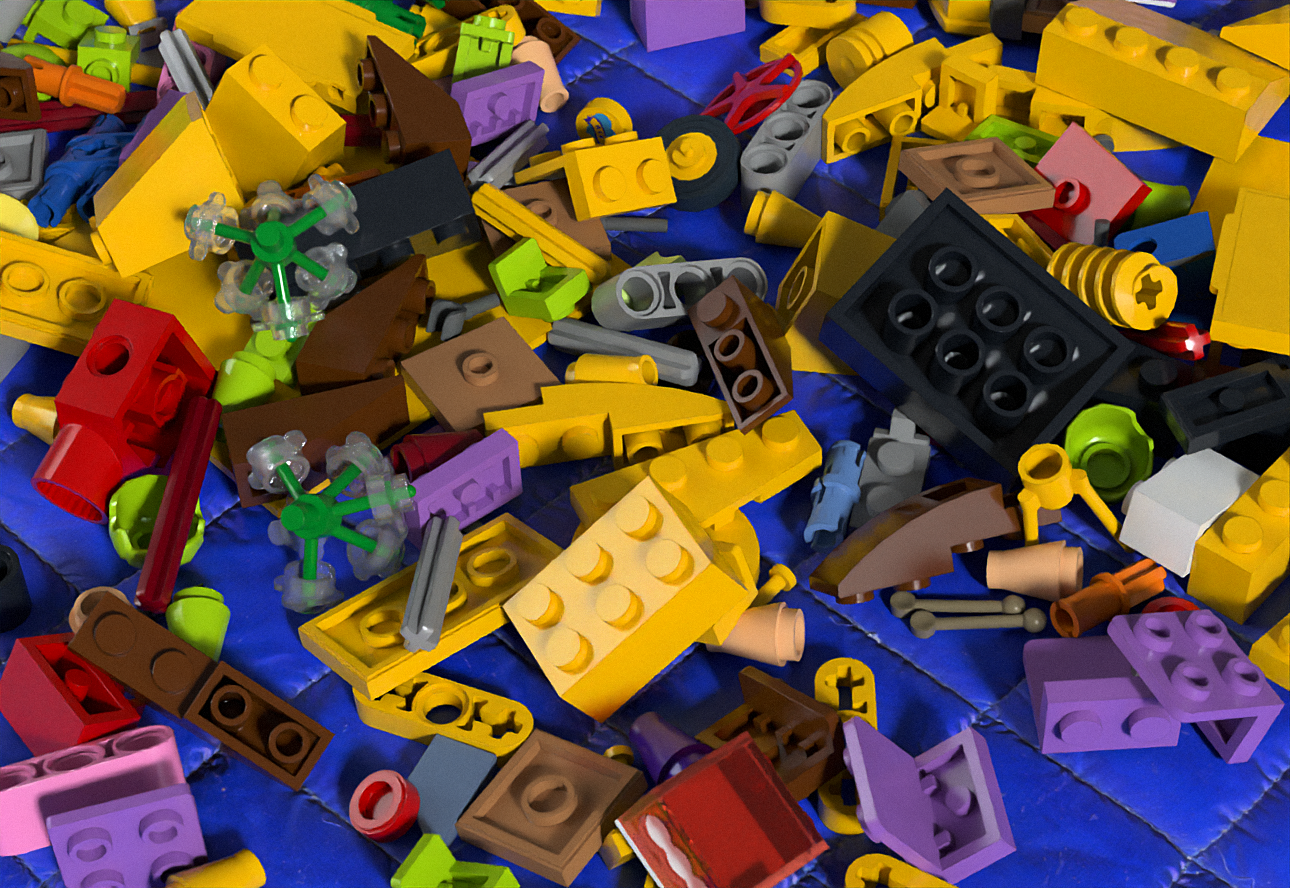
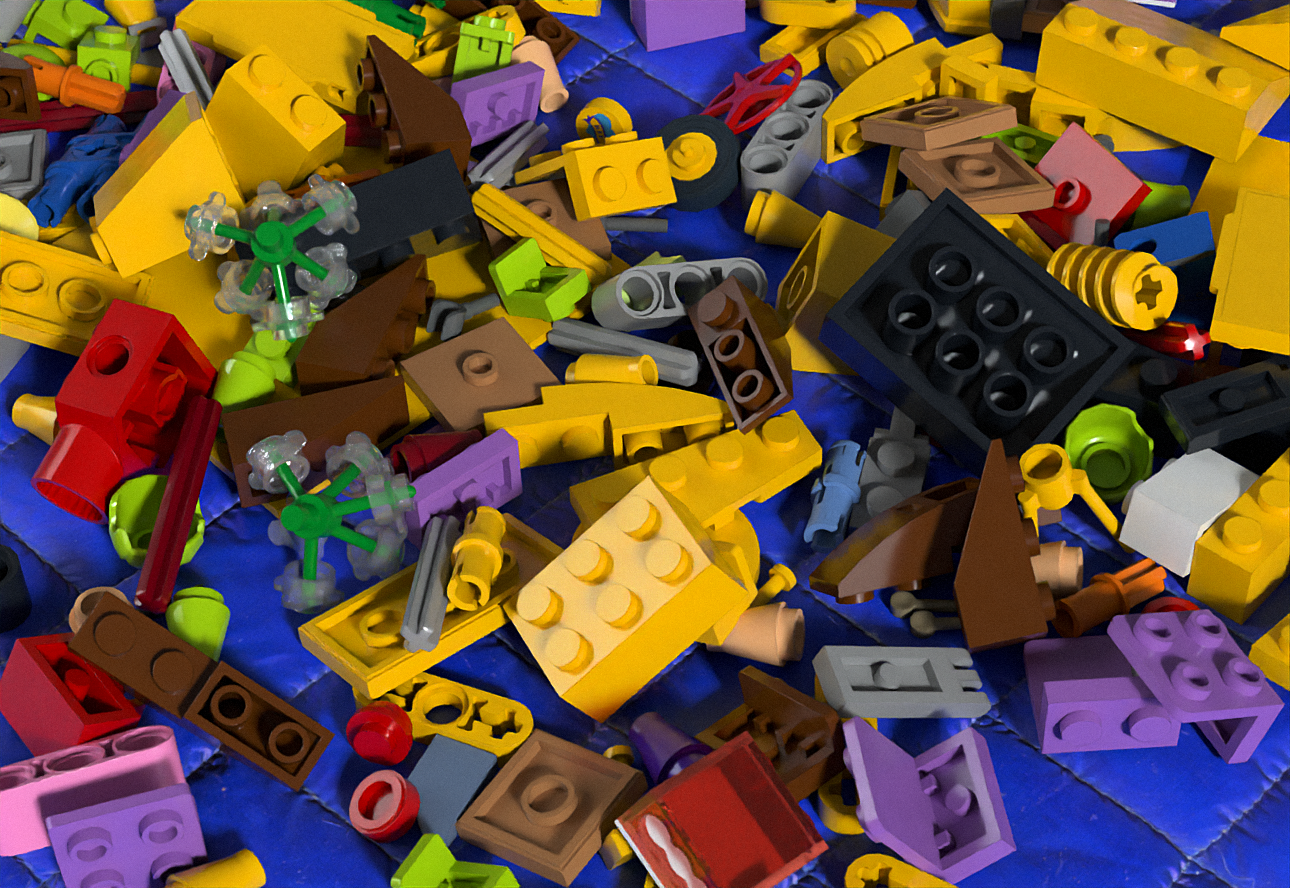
(380, 733): none -> red plate
(476, 558): none -> yellow pin
(900, 682): none -> light grey hinge
(938, 123): none -> medium nougat plate
(995, 575): none -> reddish brown slope

